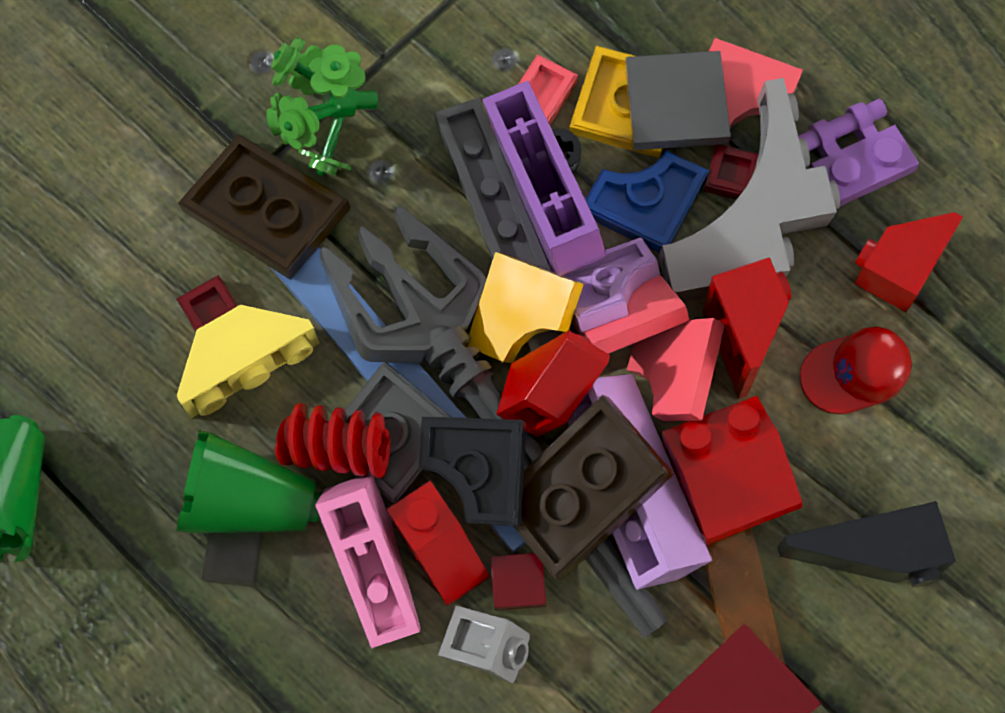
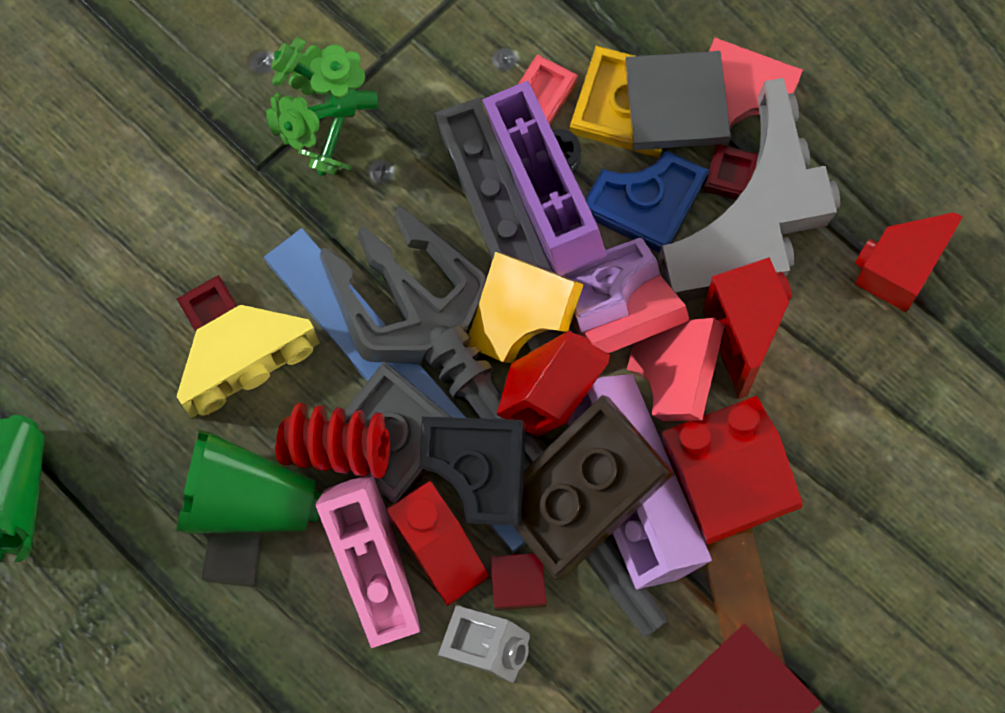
(264, 206): dark brown tile -> none
(856, 371): red cap -> none
(871, 161): medium lavender plate -> none
(882, 546): black slope -> none

